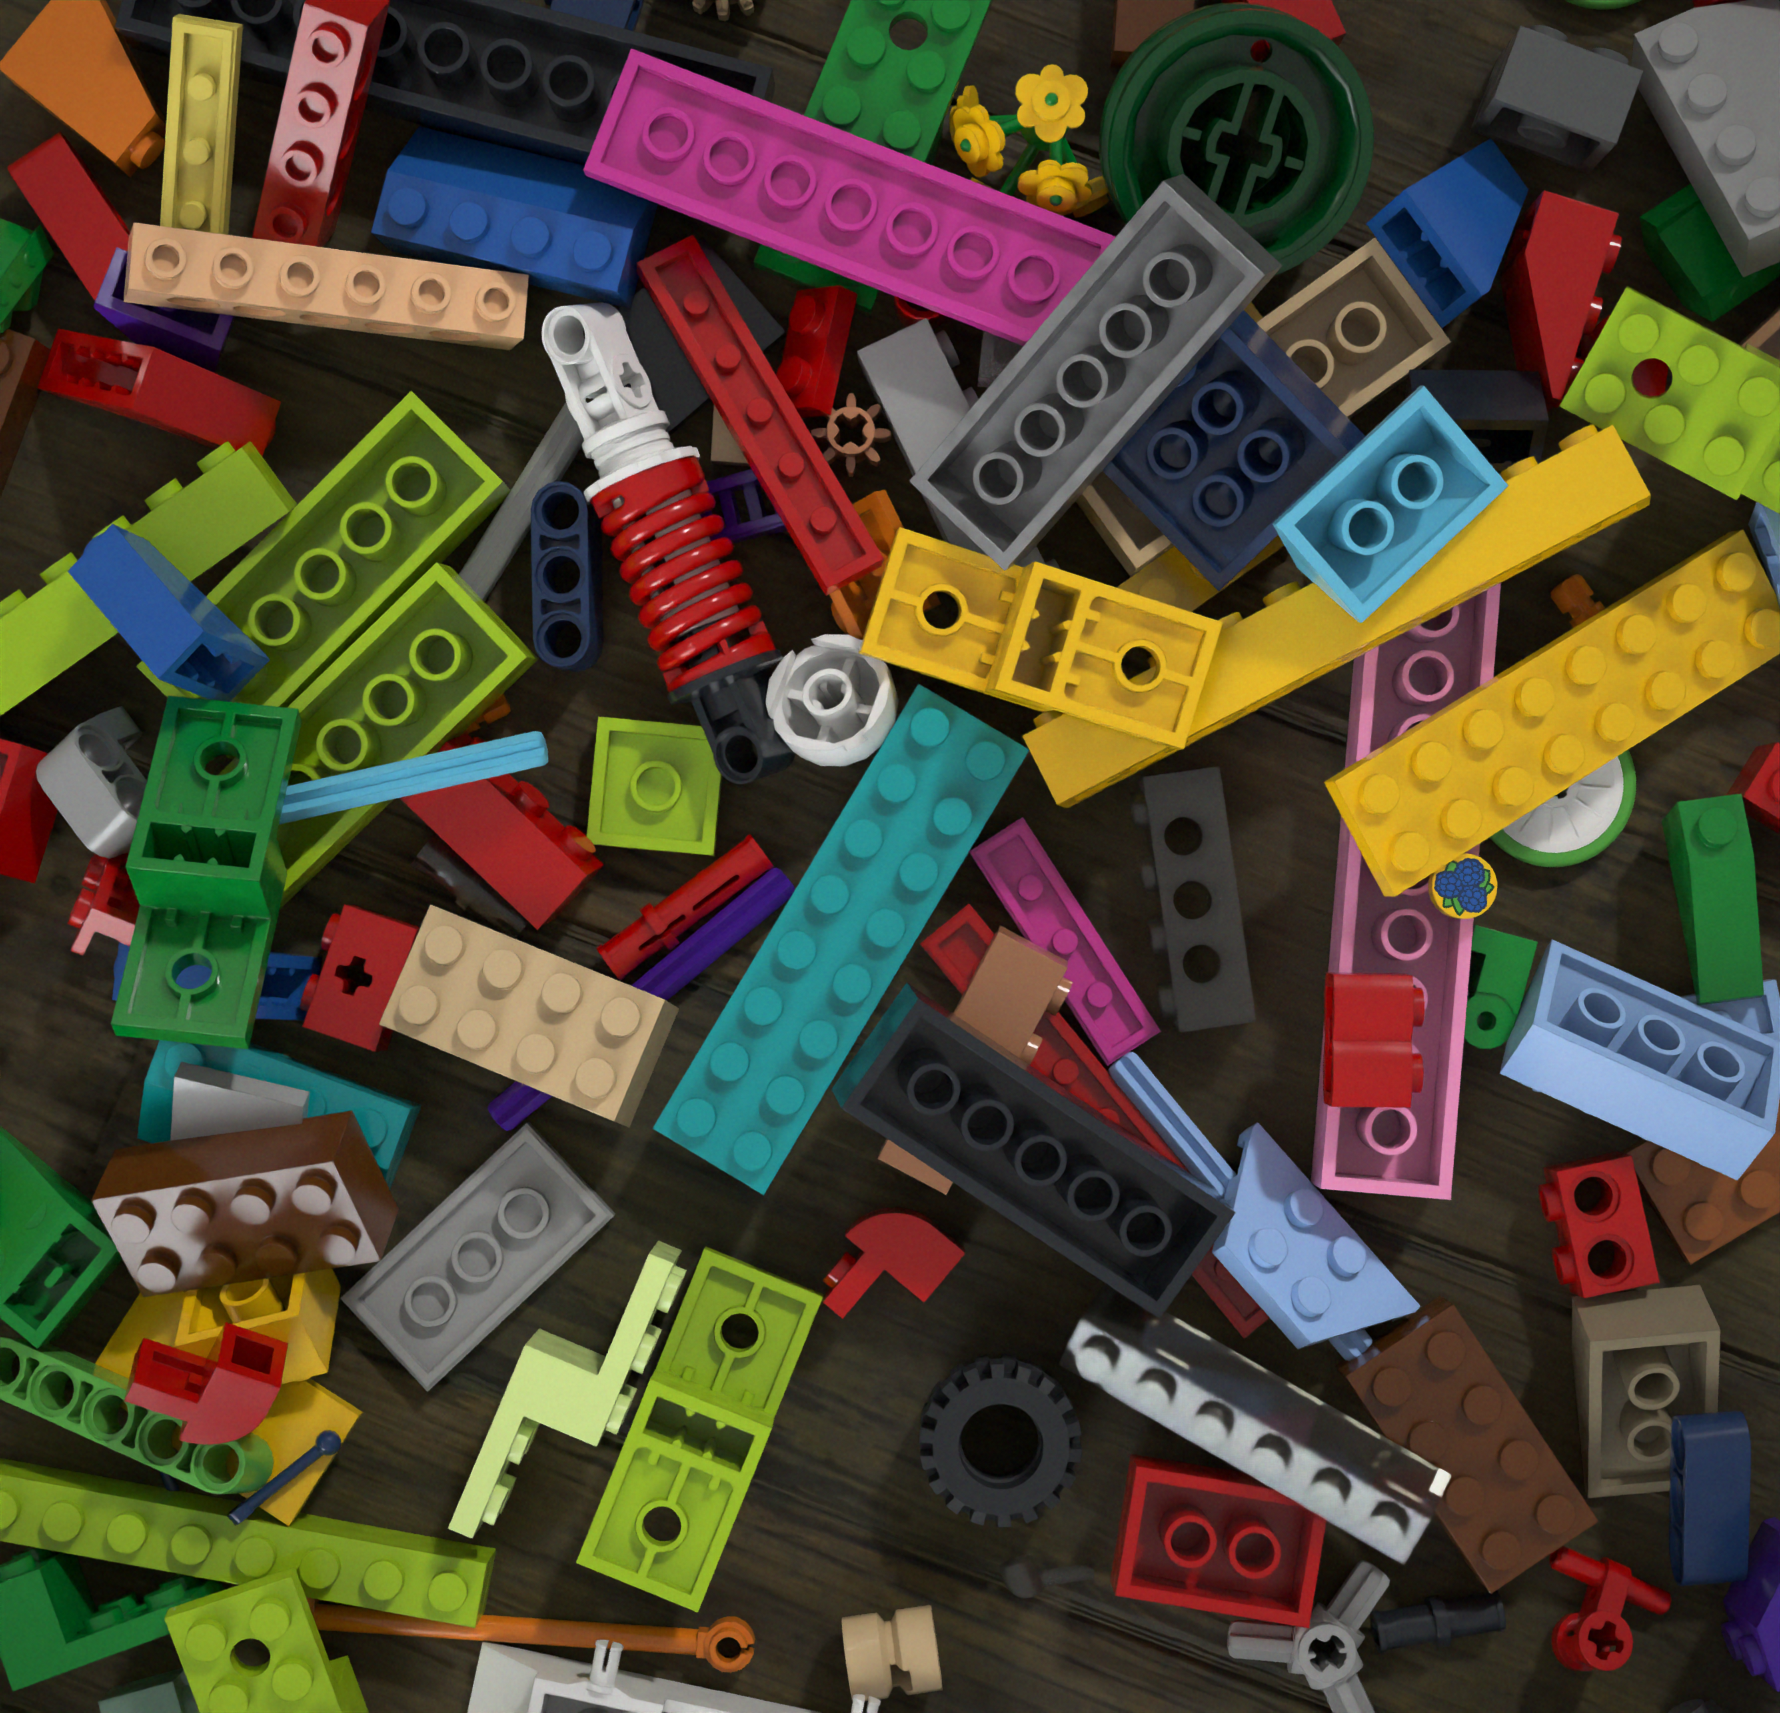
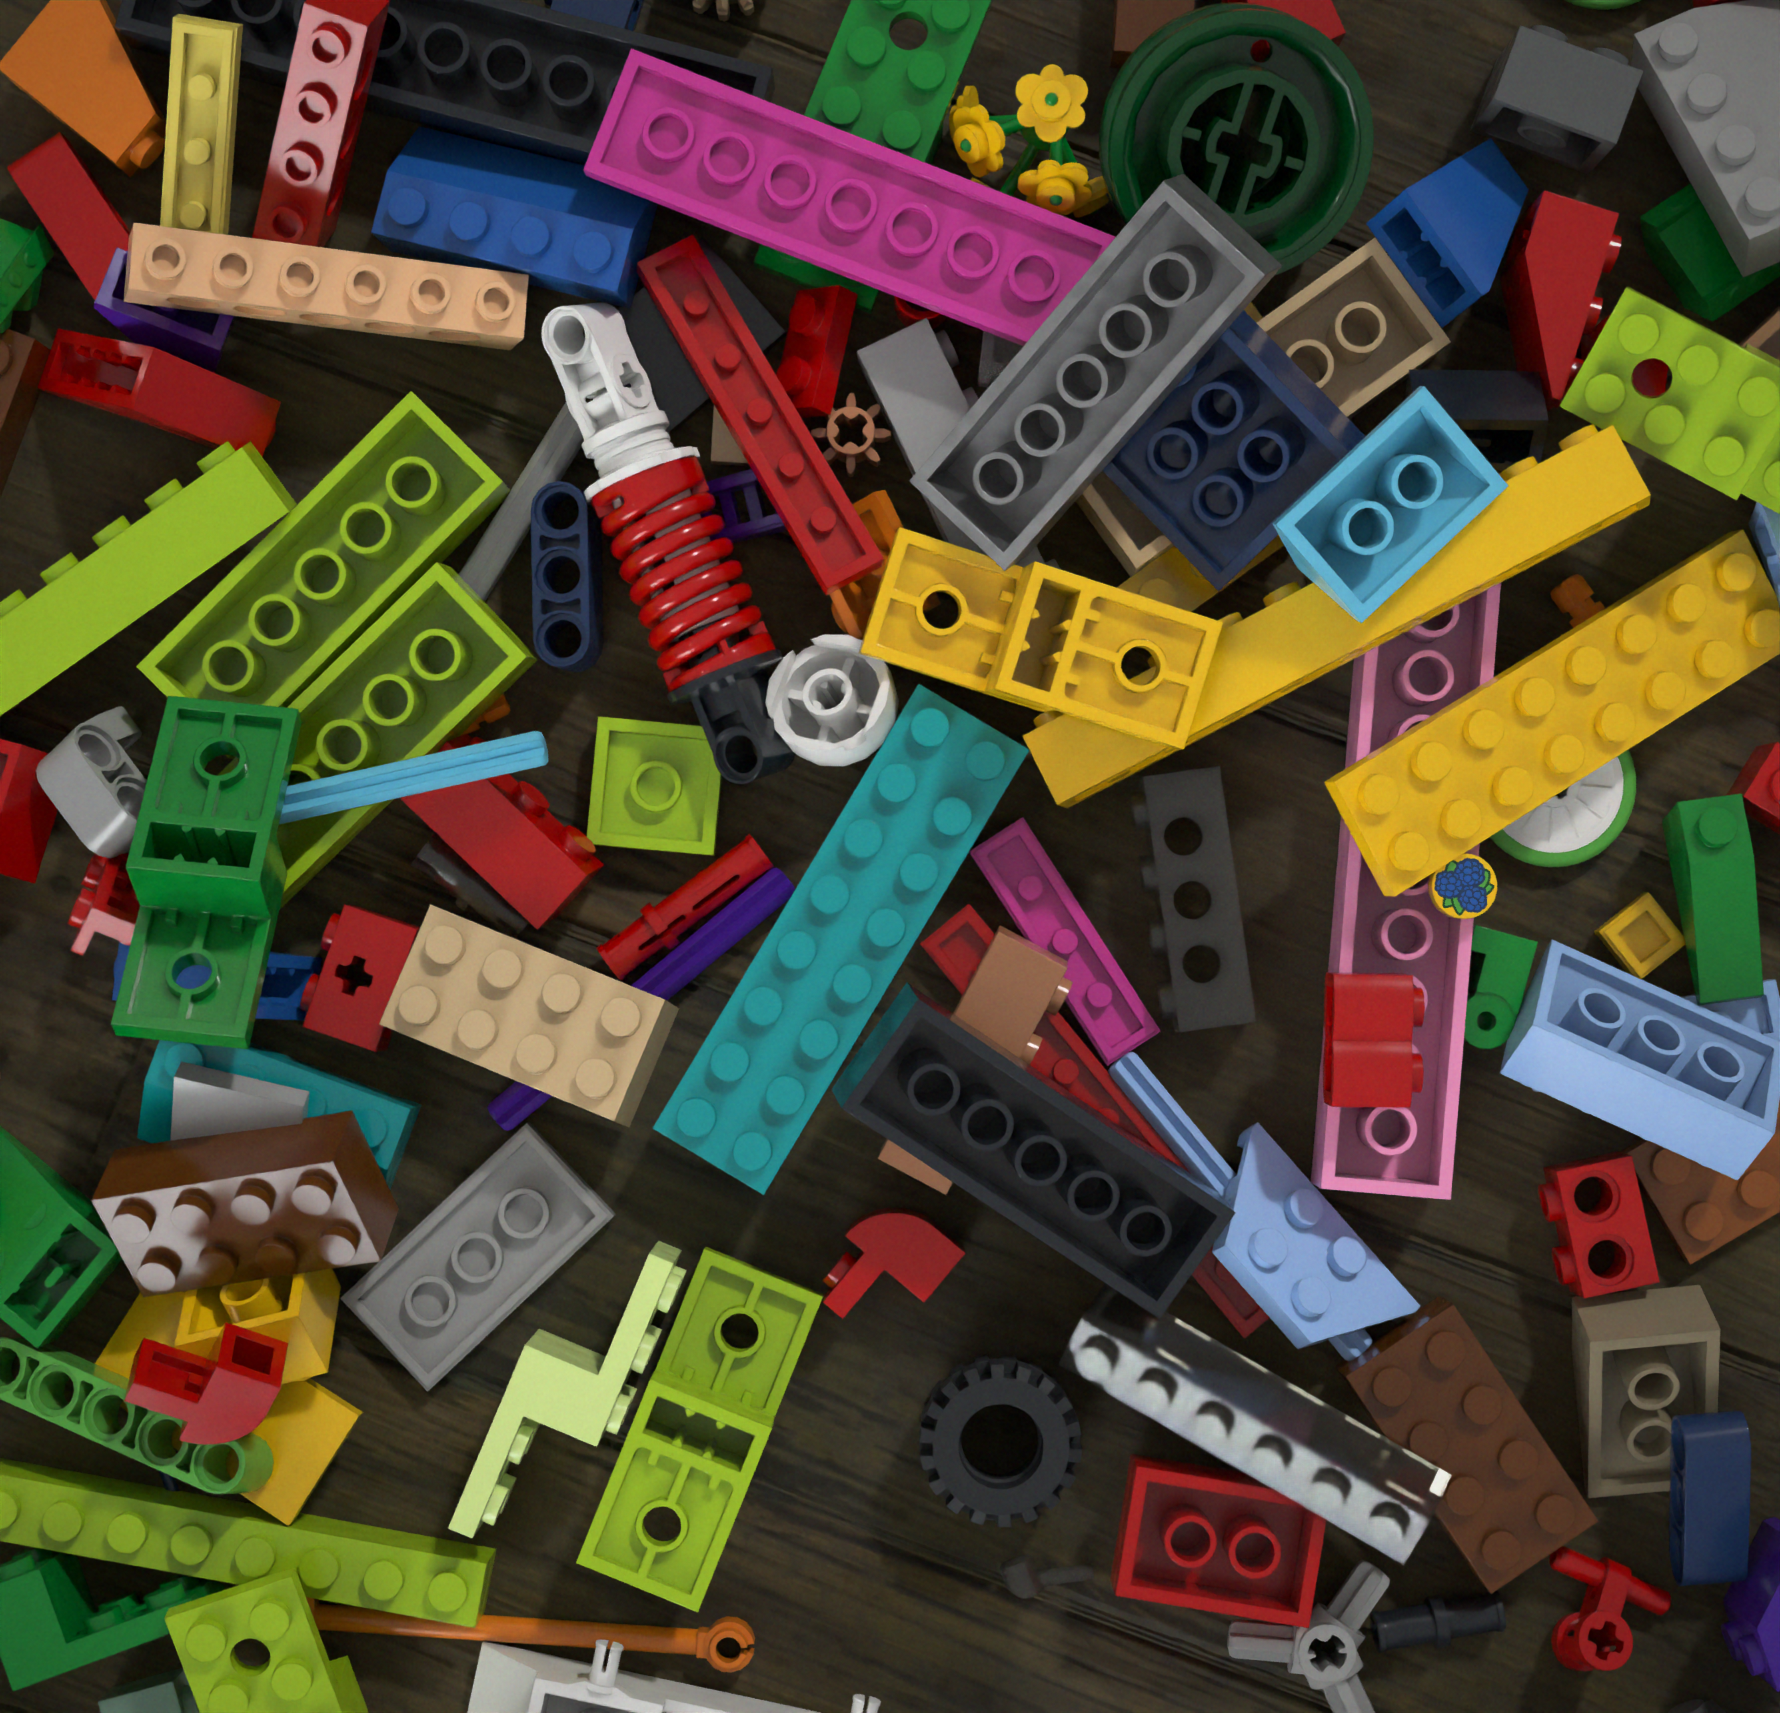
(166, 617): blue slope -> none
(326, 1443): dark blue hinge -> none
(892, 1653): tan wheel -> none
(1641, 936): none -> yellow tile

